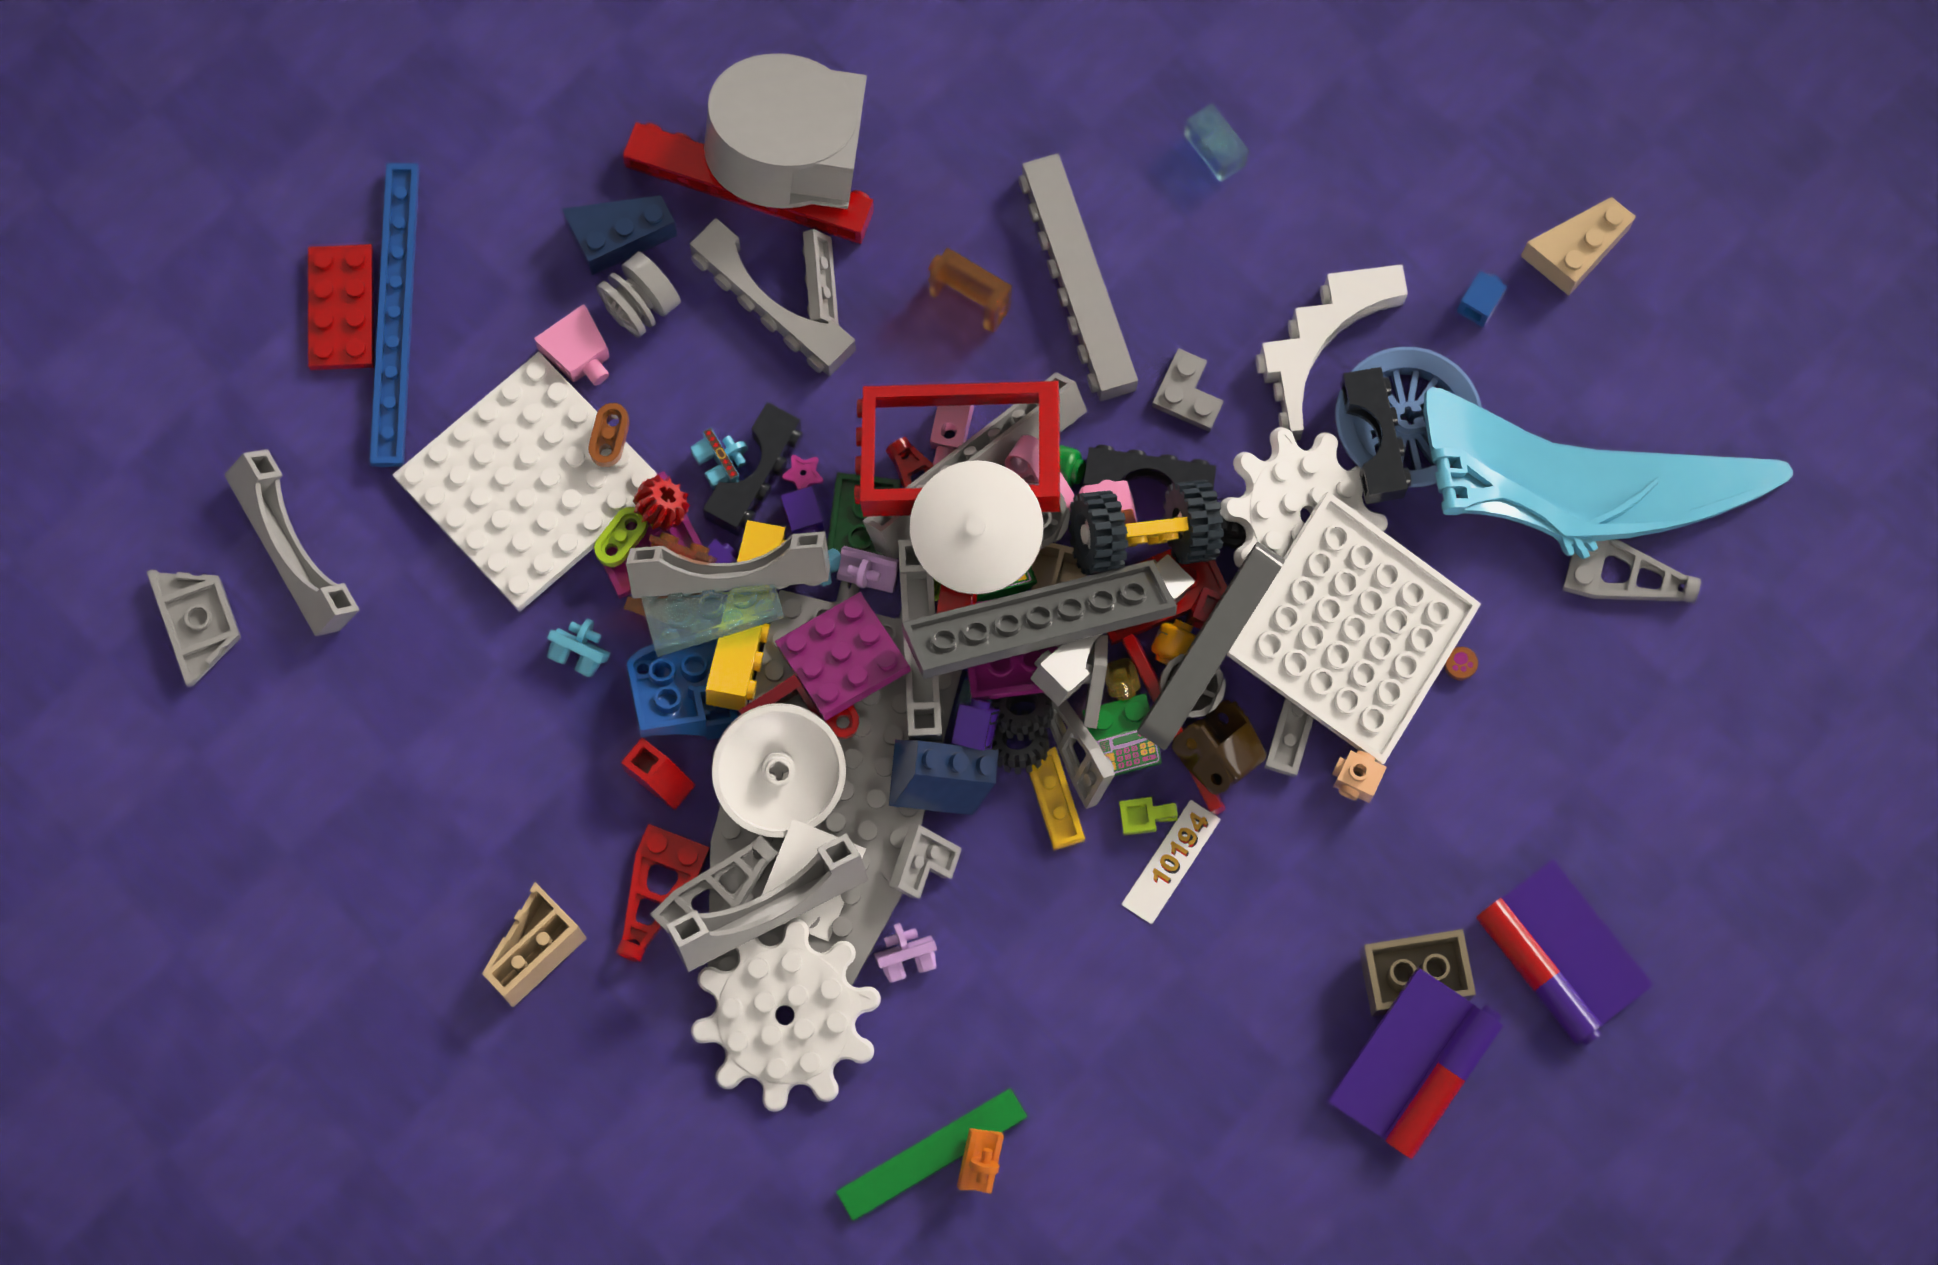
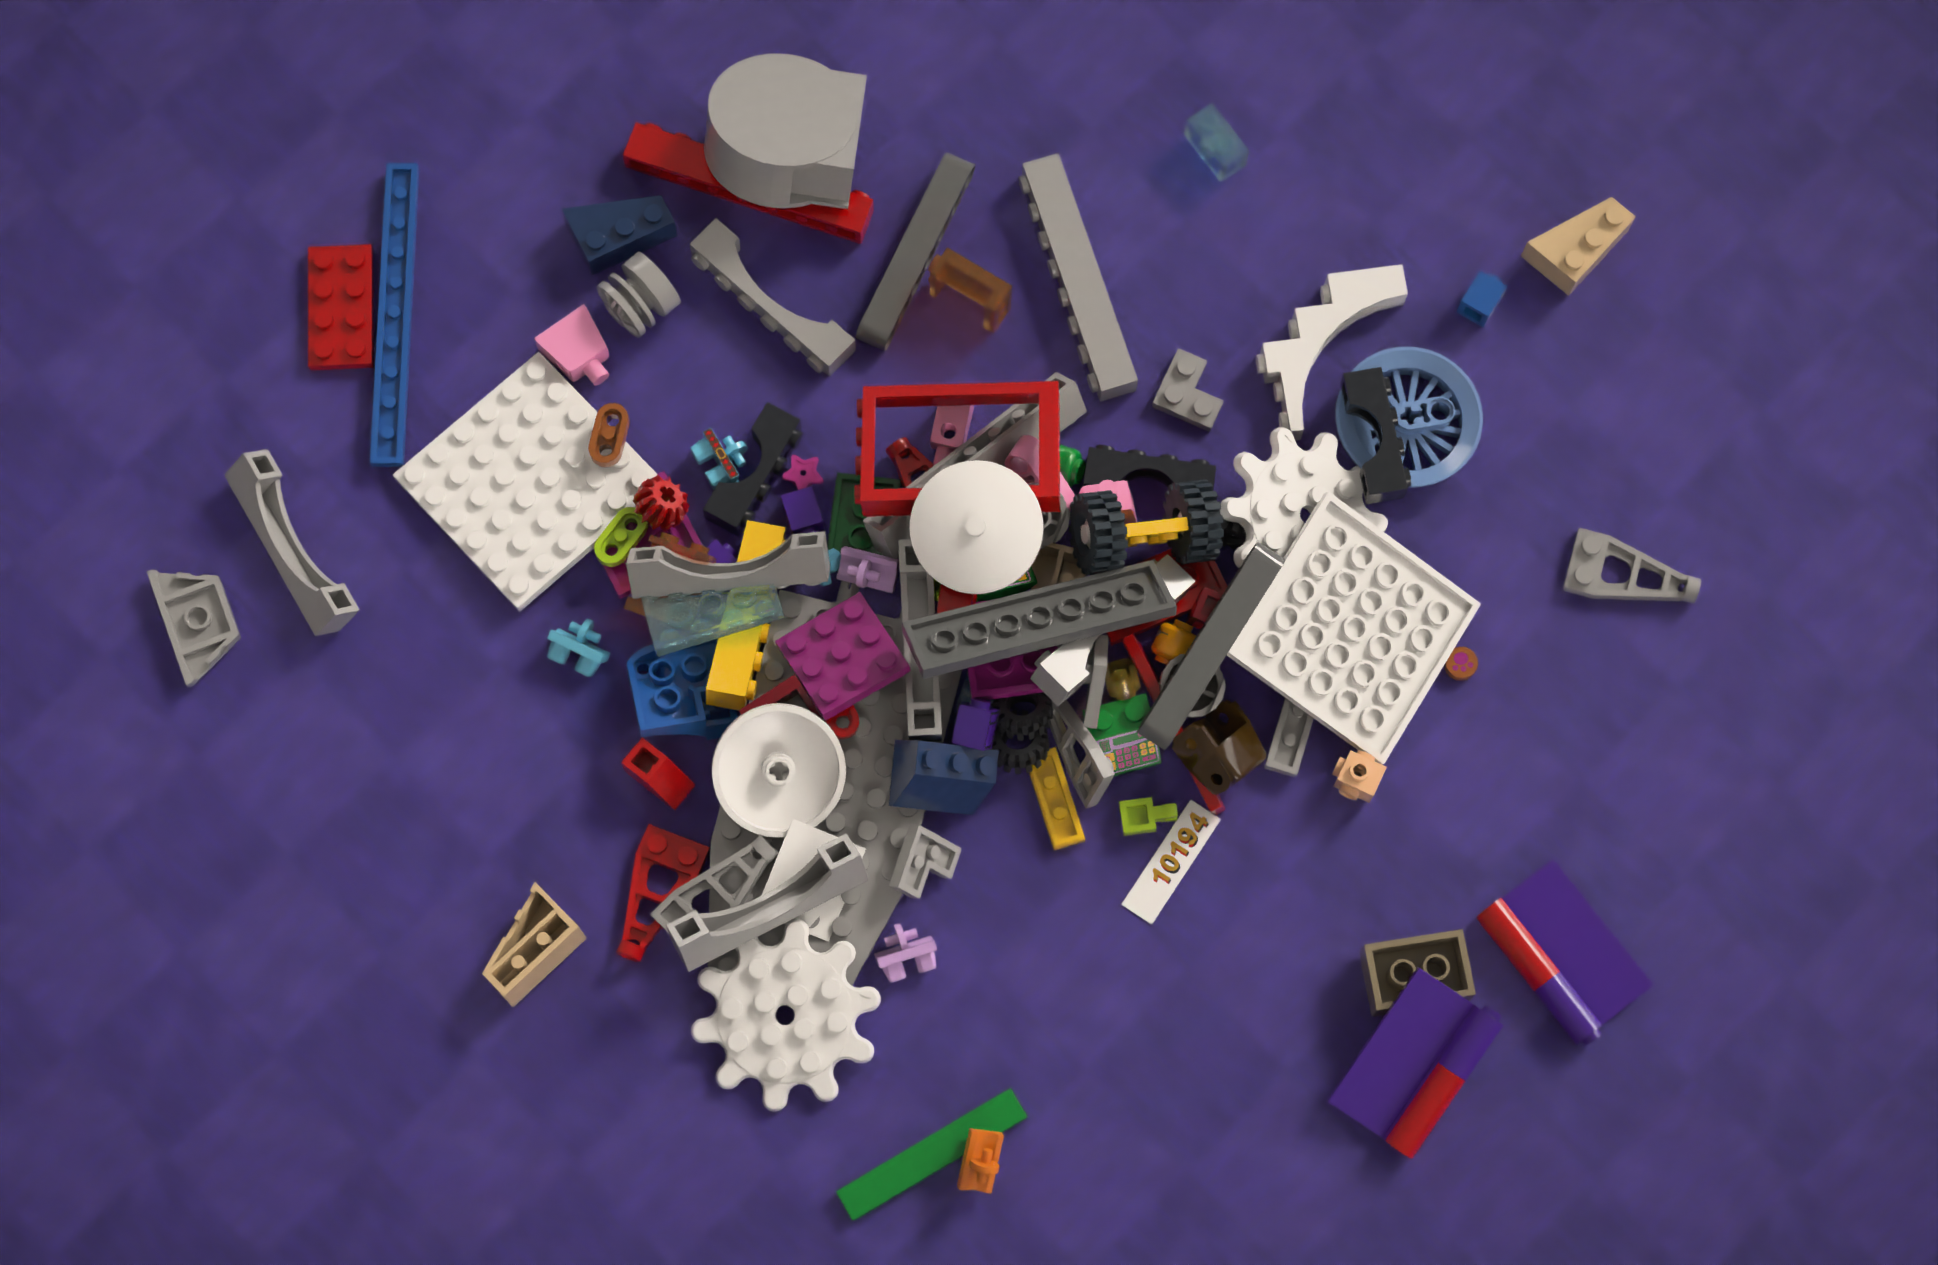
(820, 277): light grey plate -> none
(915, 252): none -> dark grey beam
(1578, 490): medium azure animal -> none

